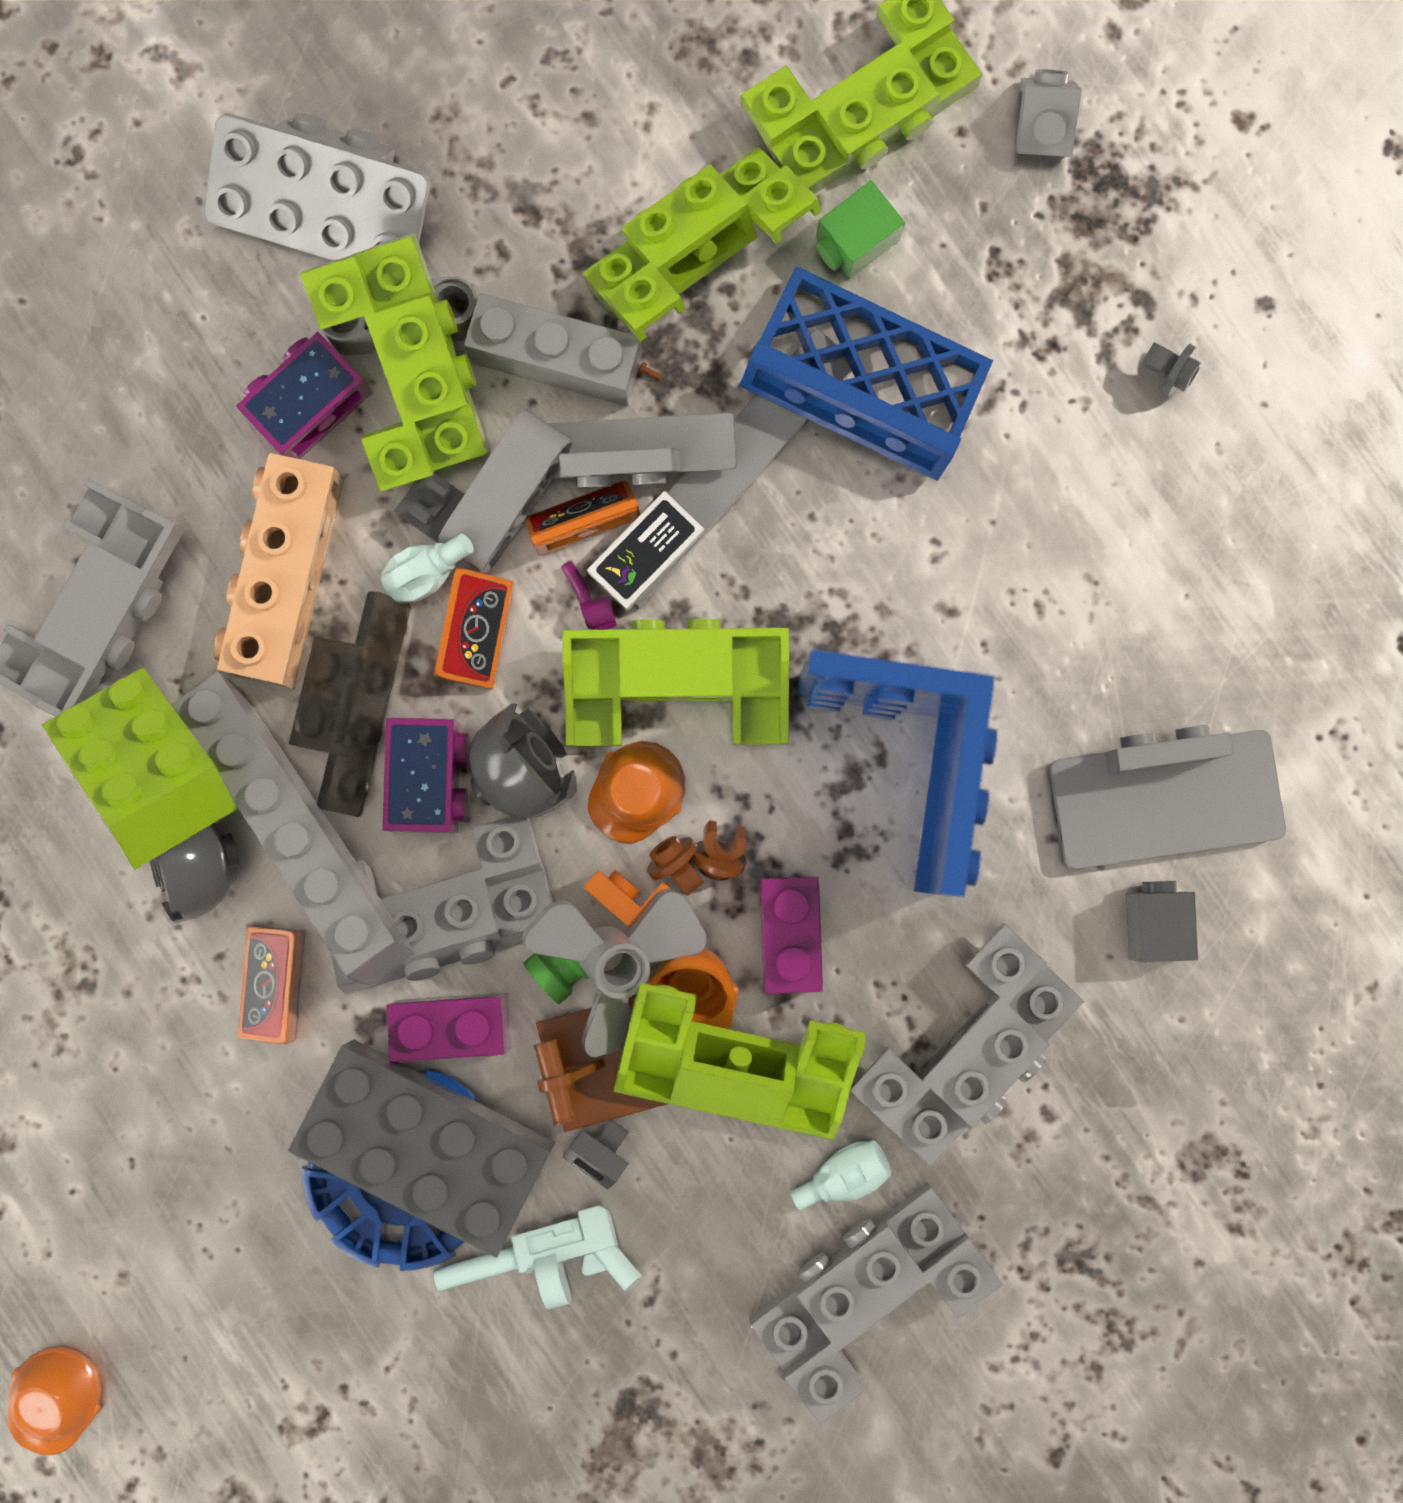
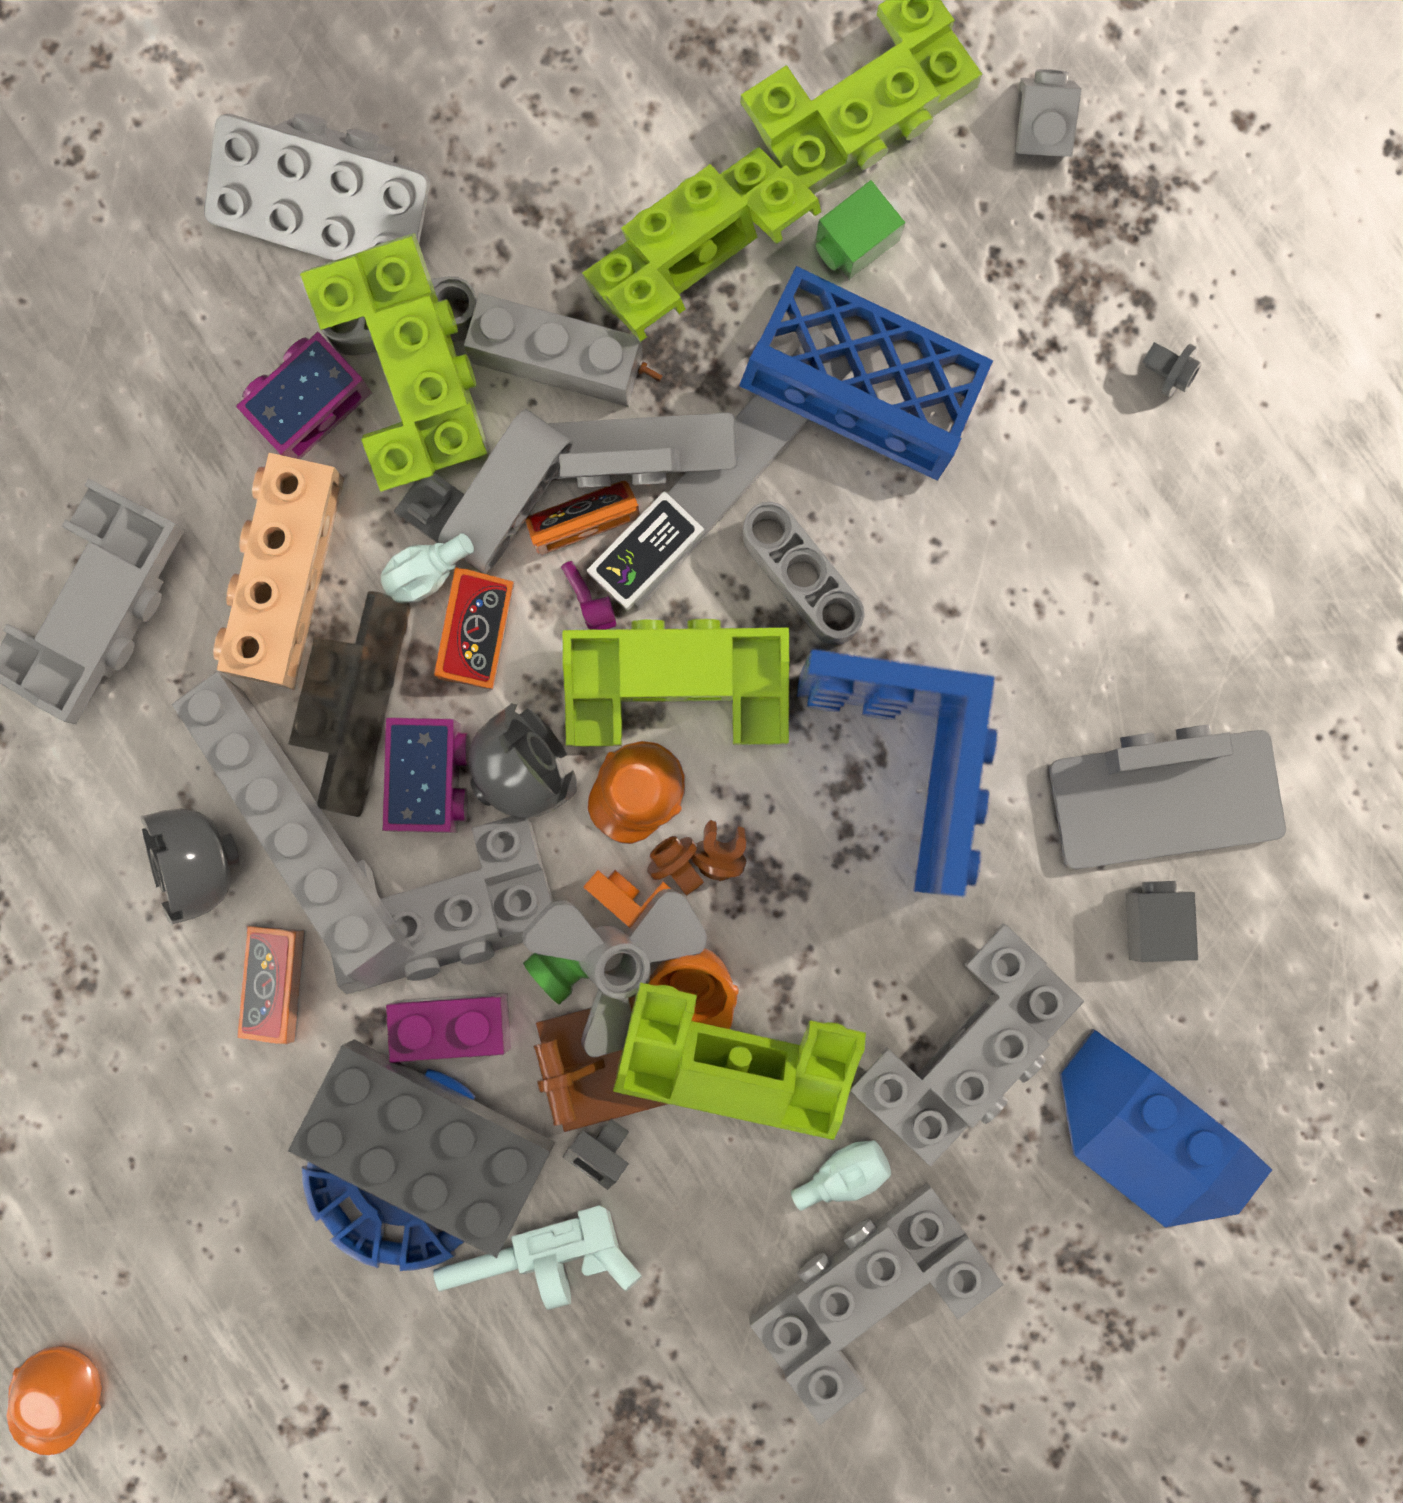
(140, 767): lime brick -> none
(791, 935): magenta brick -> none
(799, 547): none -> light grey beam
(1154, 1139): none -> blue wedge

